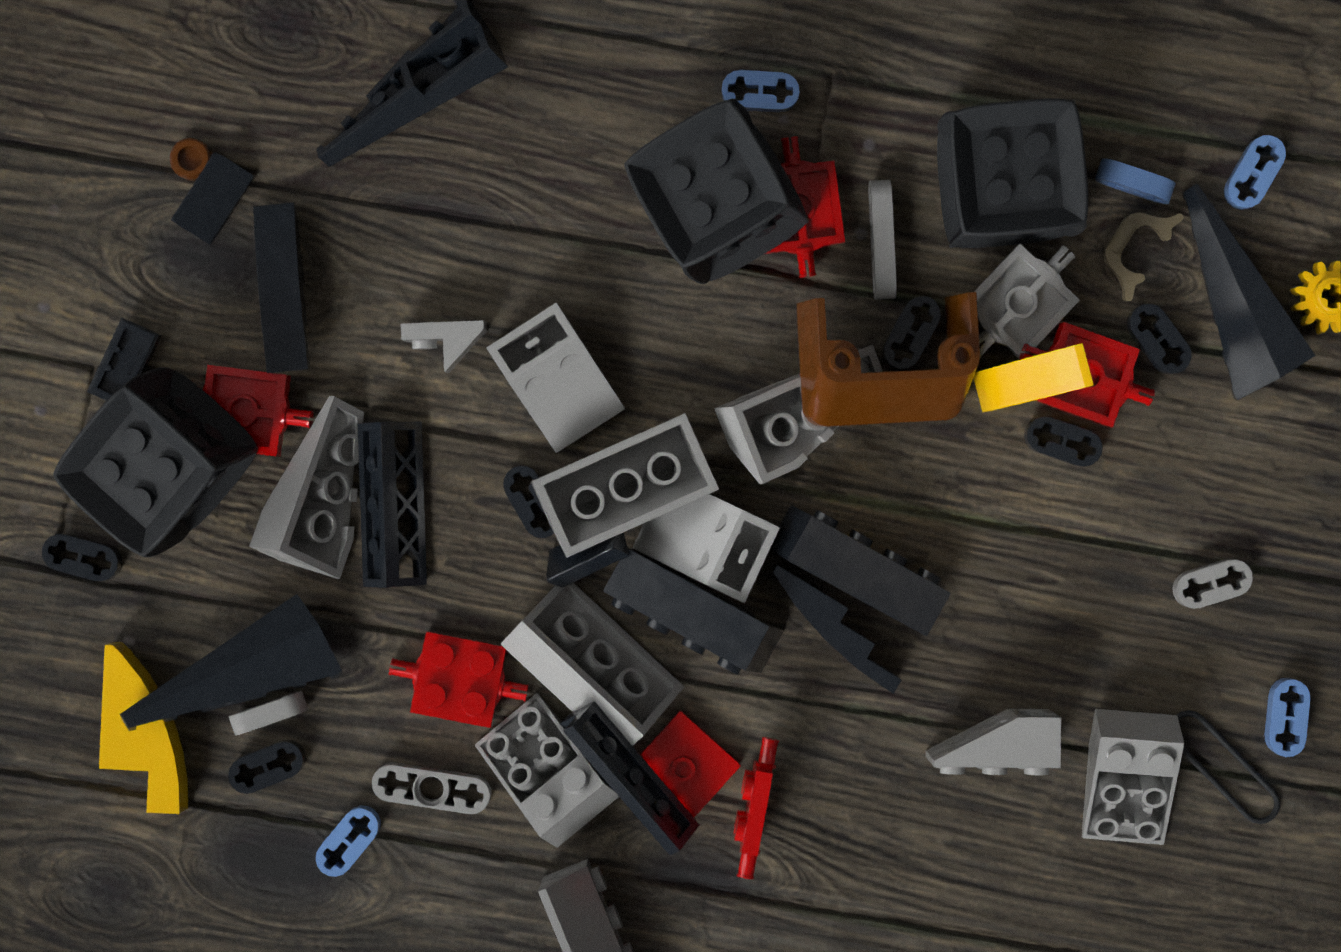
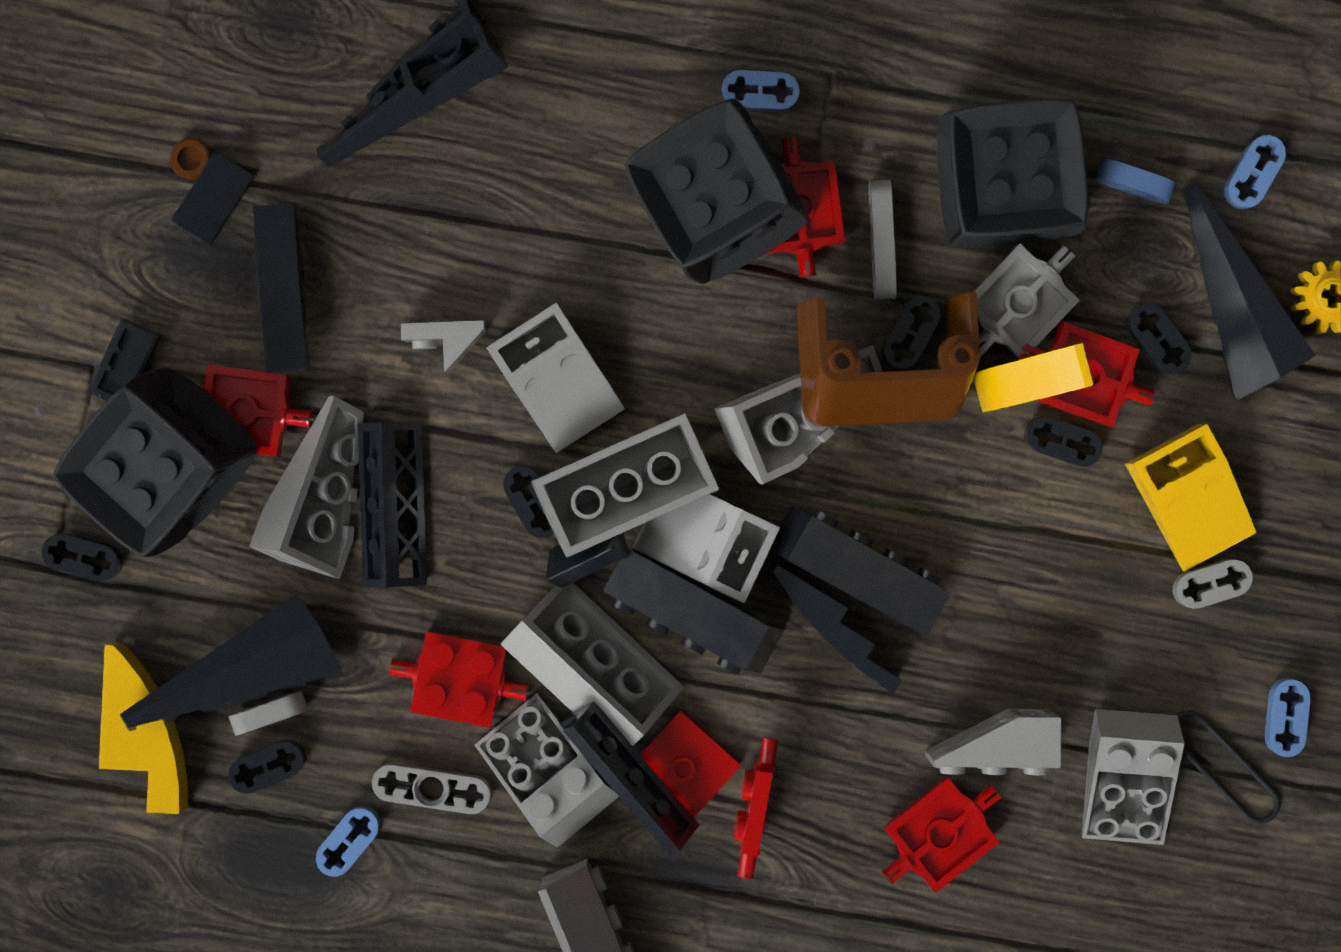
(941, 834): none -> red plate
(1121, 237): dark tan helmet -> none
(1192, 495): none -> yellow slope

